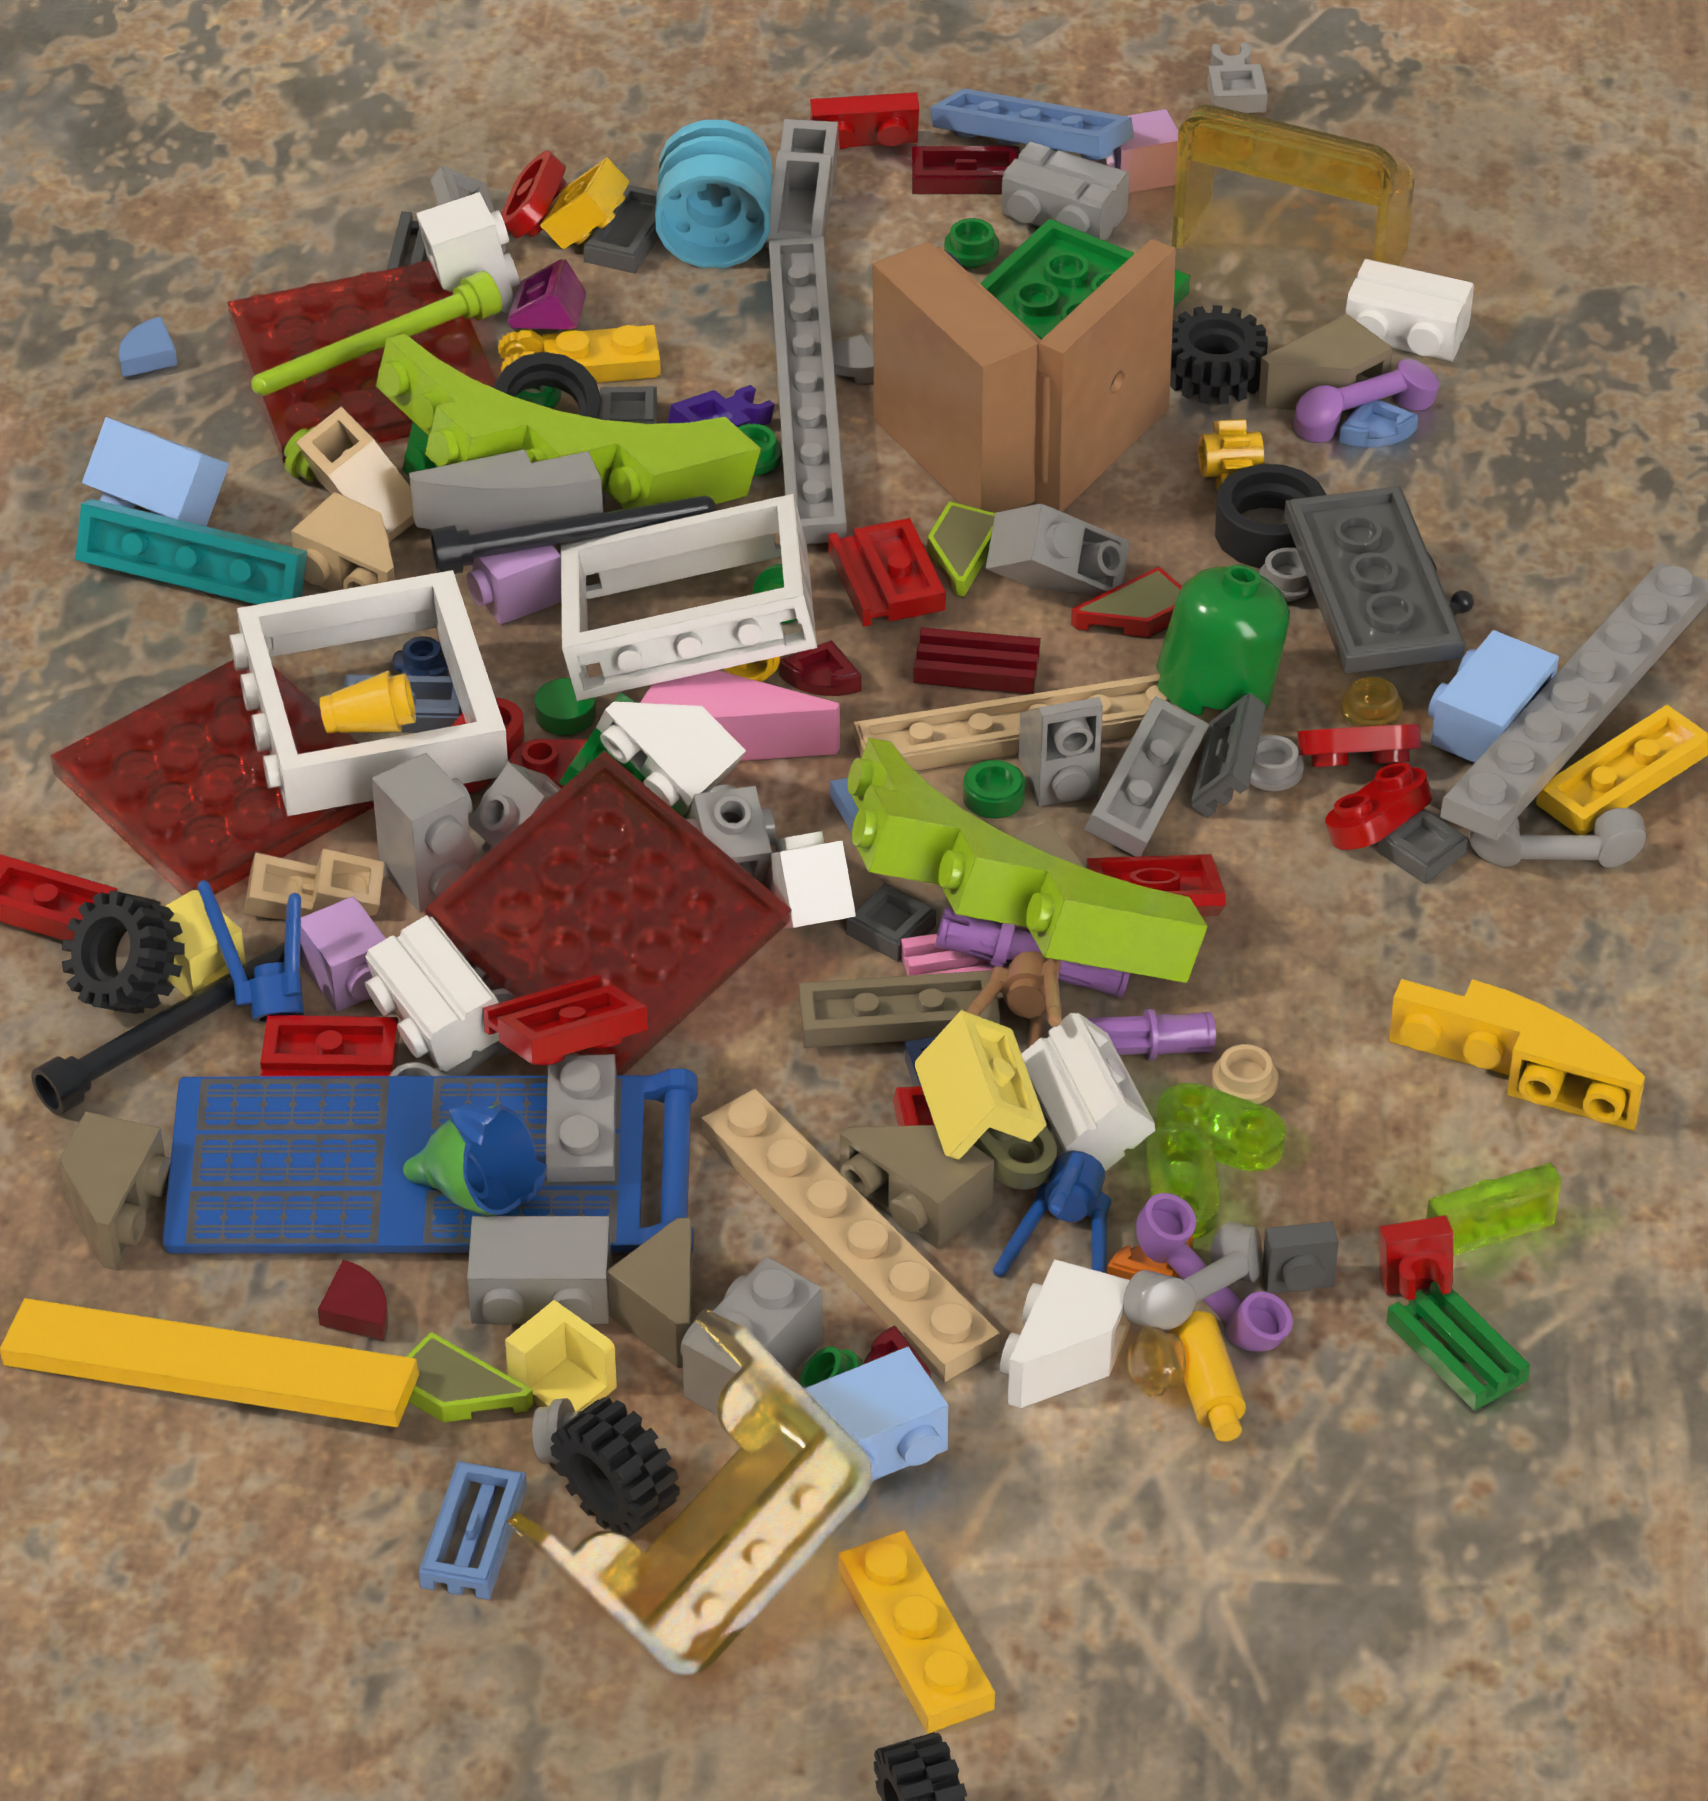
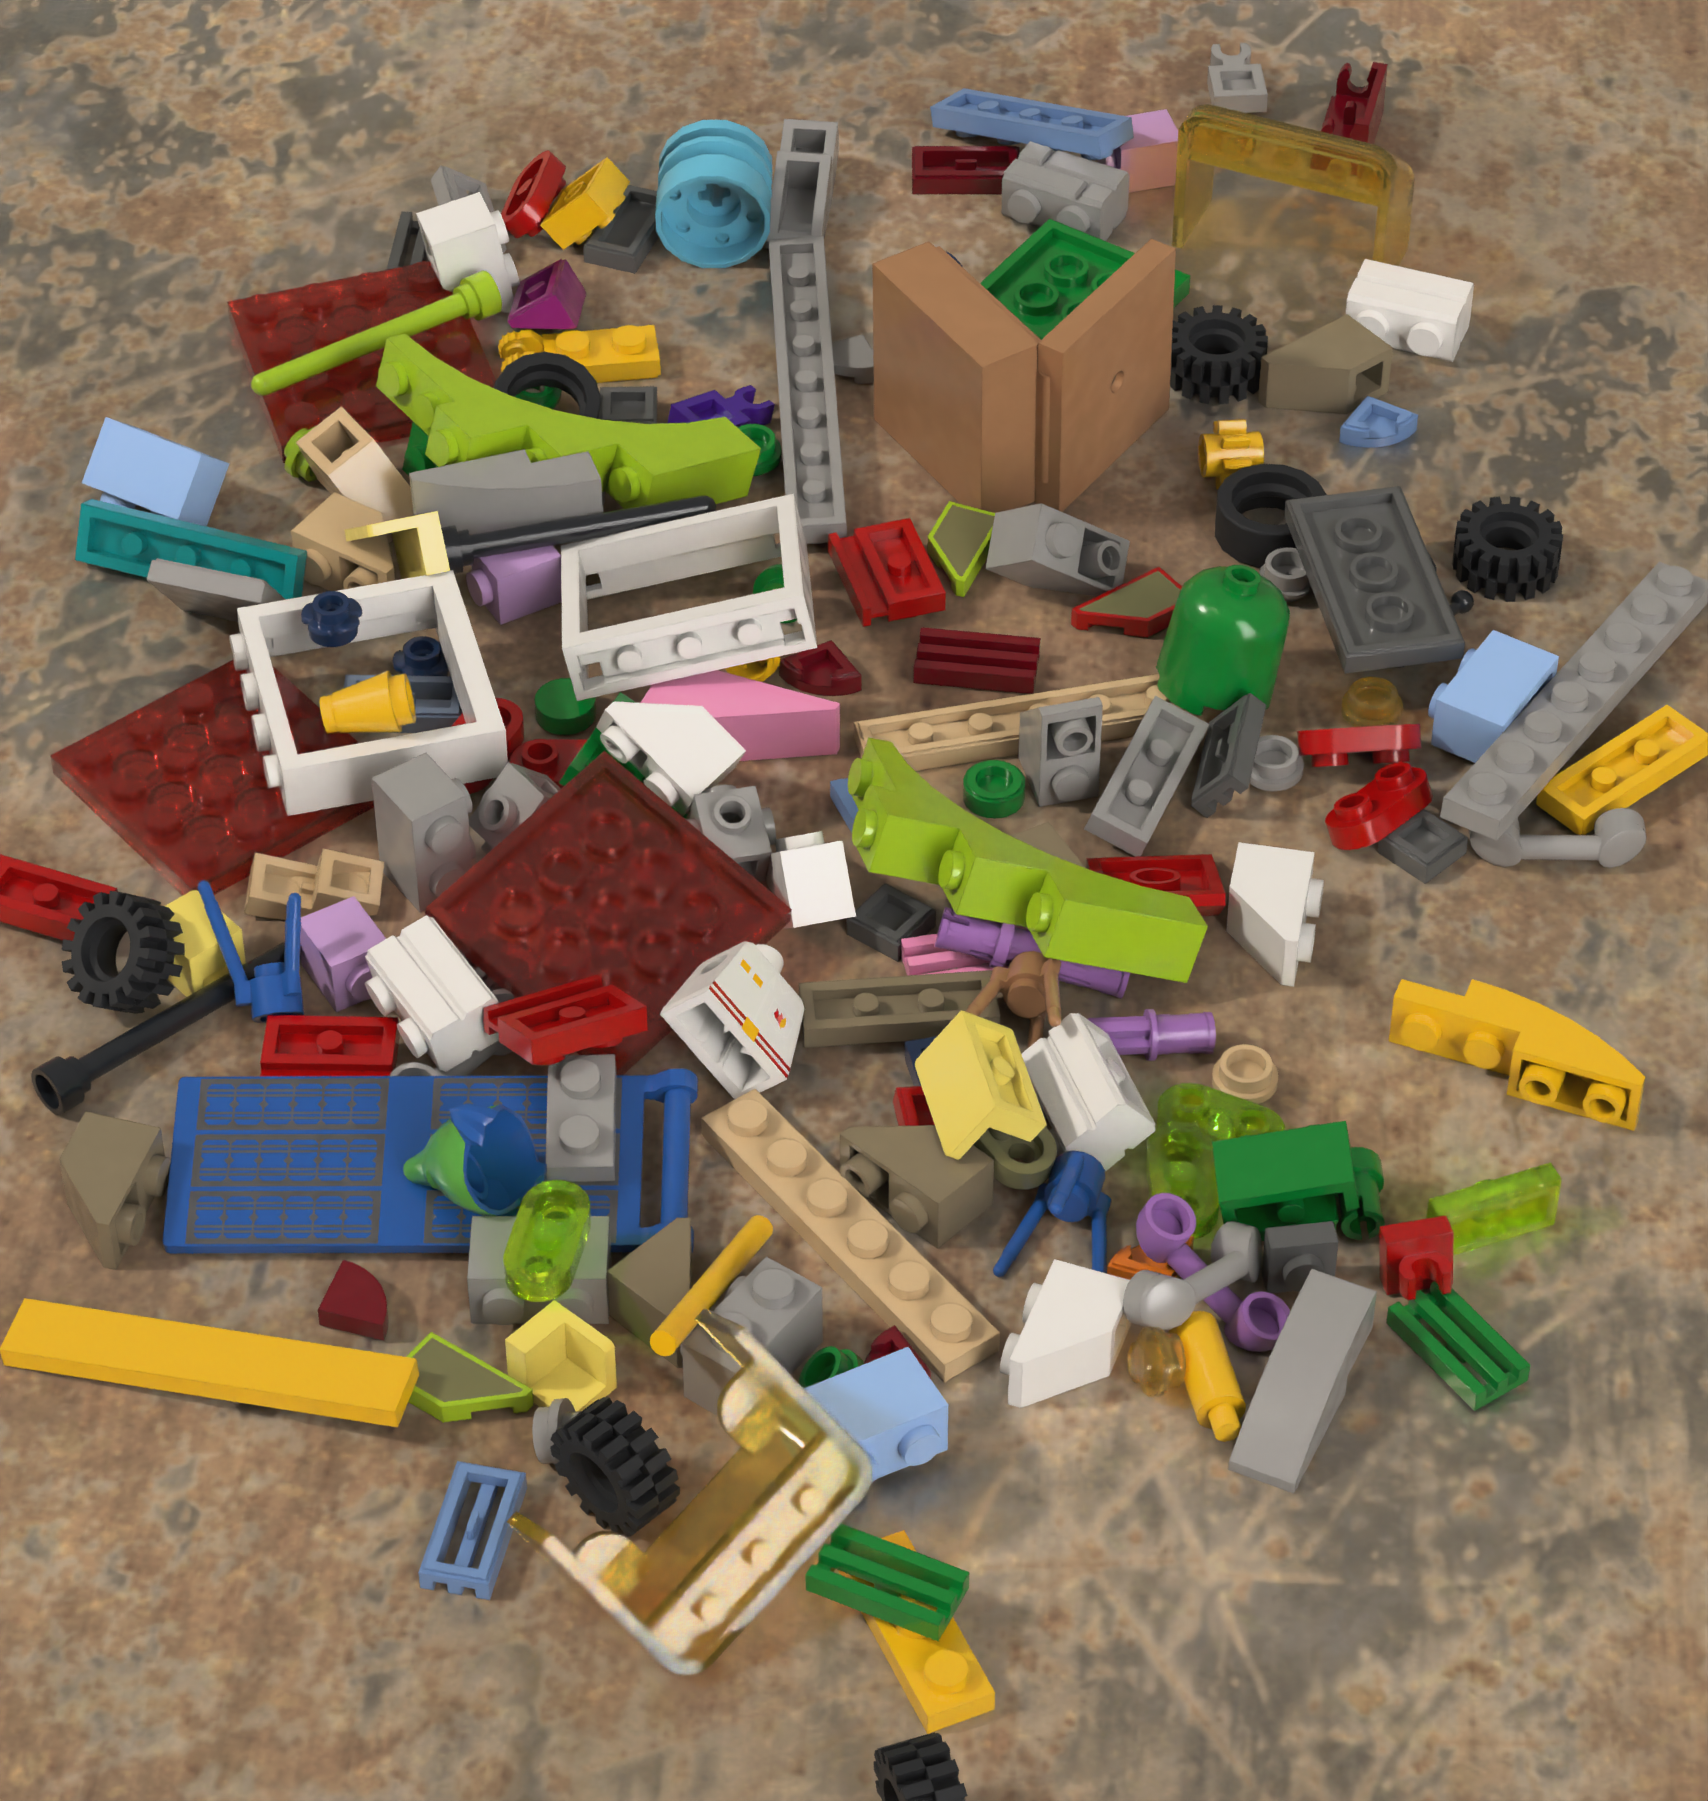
(146, 349): medium blue tile -> none
(209, 590): none -> light grey tile
(332, 619): none -> dark blue plate
(416, 542): none -> light yellow panel
(539, 1252): none -> clear neon green plate
(711, 1285): none -> yellow bar
(739, 1017): none -> white torso
(870, 118): red plate -> none
(893, 1572): none -> green tile
(972, 242): green plate -> none
(1270, 906): none -> white slope
(1295, 1178): none -> green hinge
(1303, 1380): none -> light grey slope
(1321, 407): medium lavender bar -> none
(1357, 110): none -> dark red hinge
(1497, 570): none -> black tyre

